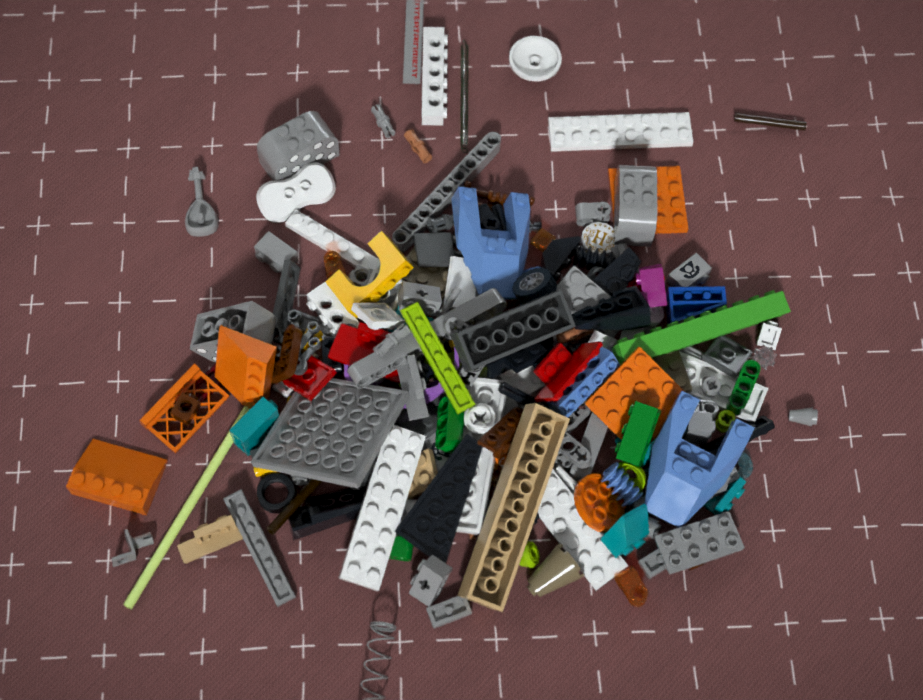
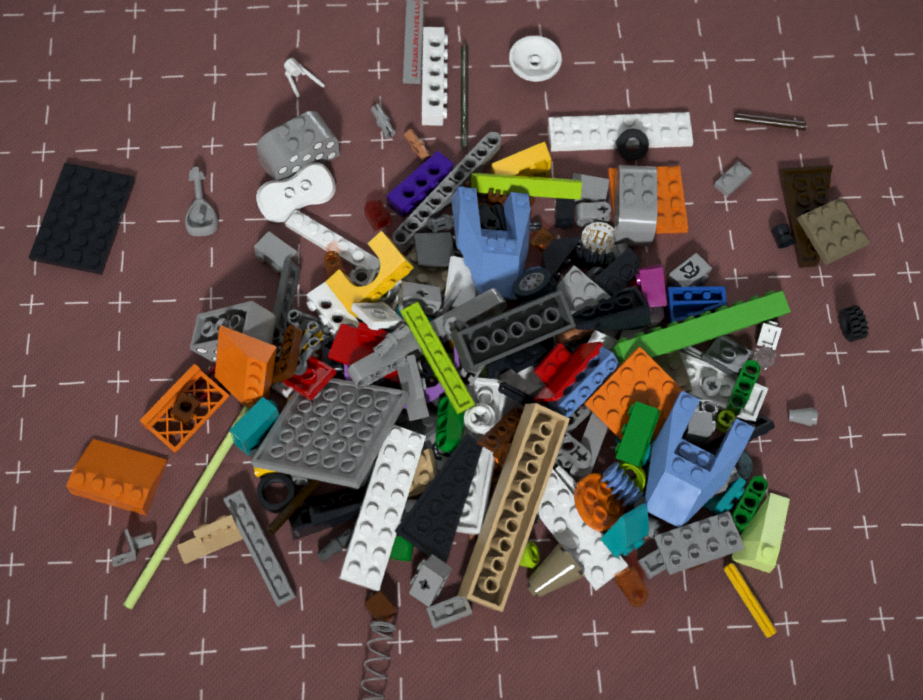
(82, 218): none -> black plate
(294, 69): none -> white plant
(335, 545): none -> dark grey pin
(377, 214): none -> clear red brick
(379, 607): none -> reddish brown brick
(410, 186): none -> dark purple brick
(528, 185): none -> lime tile
(529, 162): none -> yellow wedge
(564, 212): none -> black brick
(593, 188): none -> light grey brick
(625, 136): none -> black tyre
(732, 179): none -> light grey plate
(750, 600): none -> yellow axle
(753, 496): none -> green beam
(764, 535): none -> yellowish green wedge
(782, 235): none -> black wheel
(804, 191): none -> dark brown wing
(833, 231): none -> dark tan plate
(853, 323): none -> black tyre

